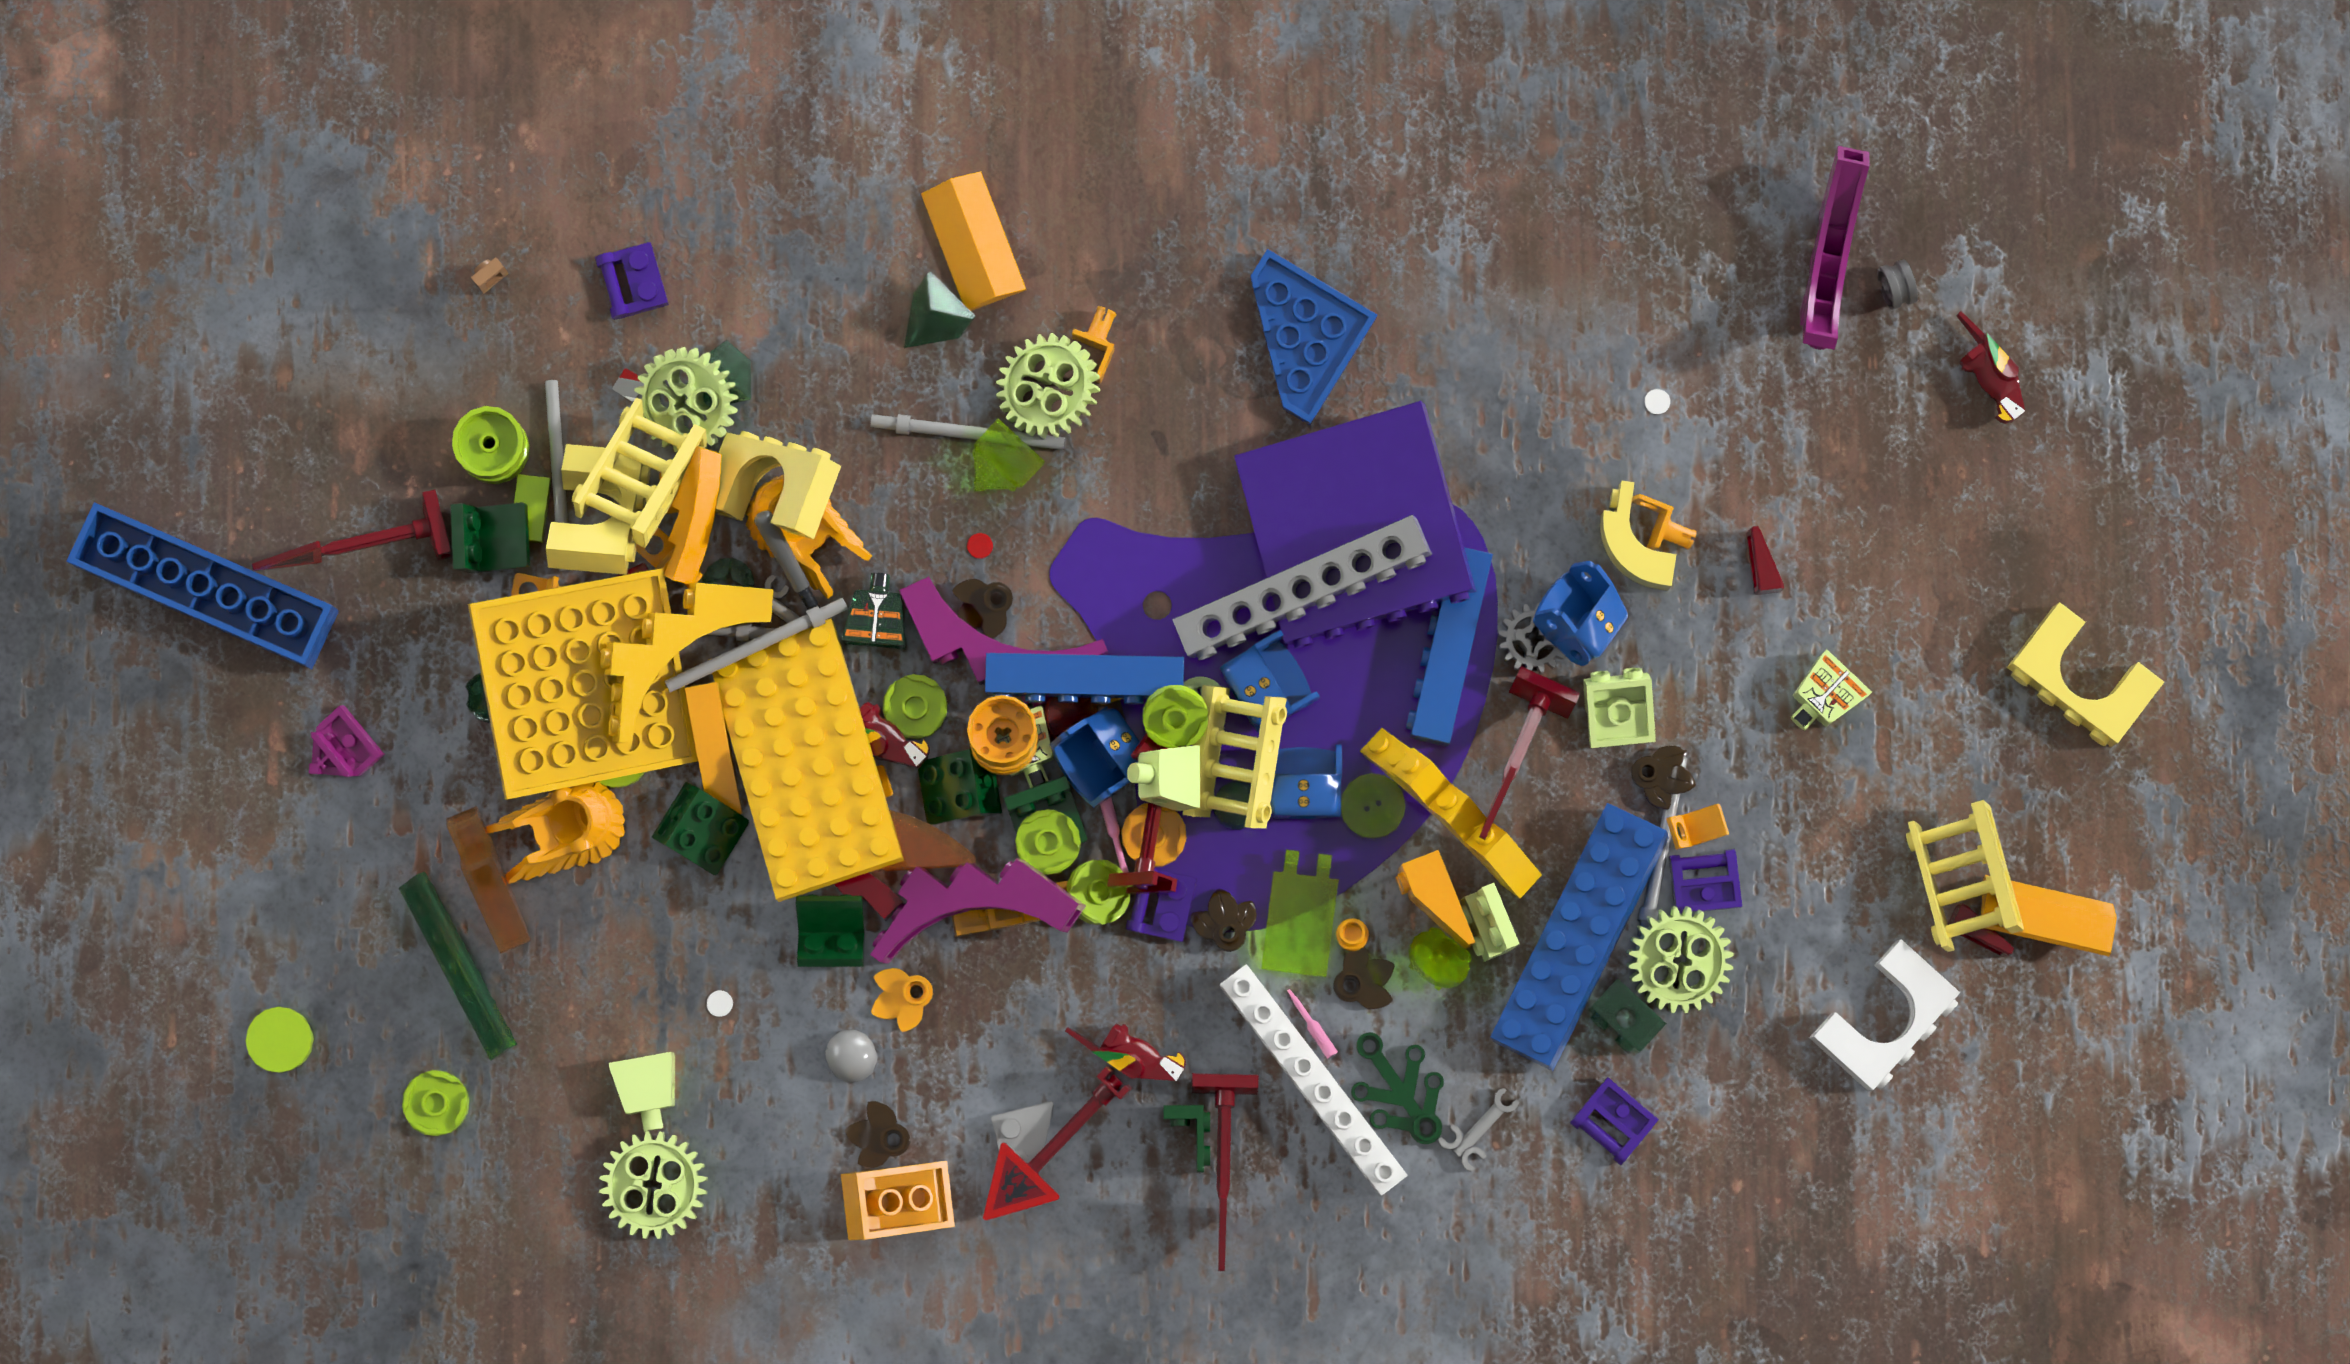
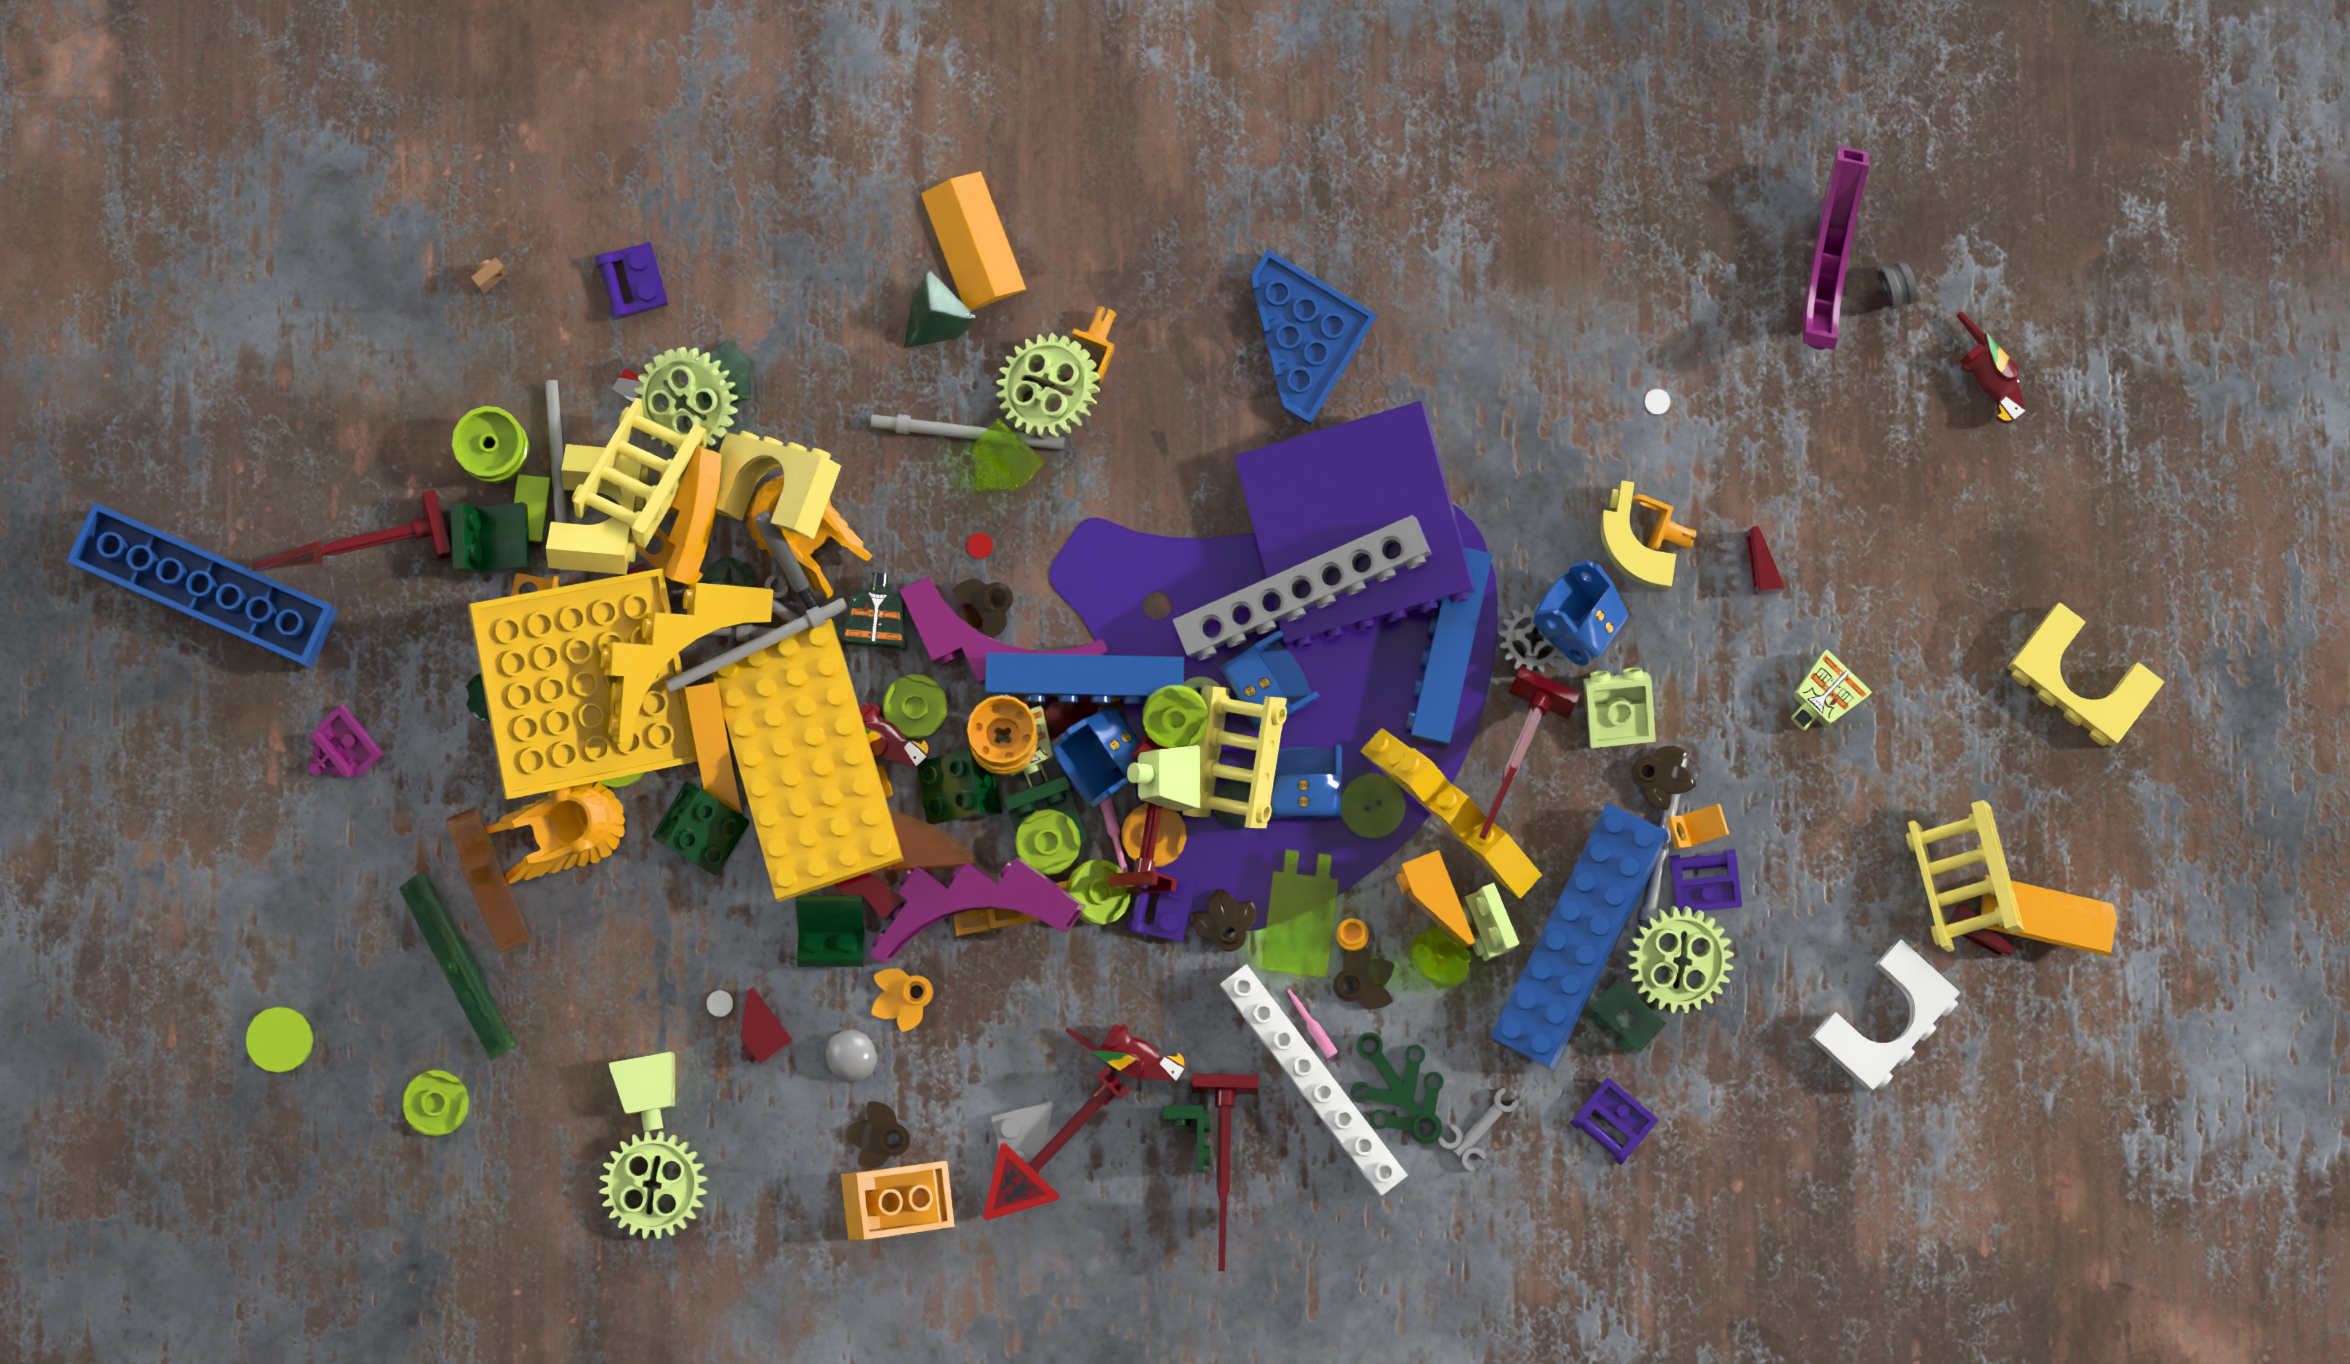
(761, 1030): none -> dark red slope

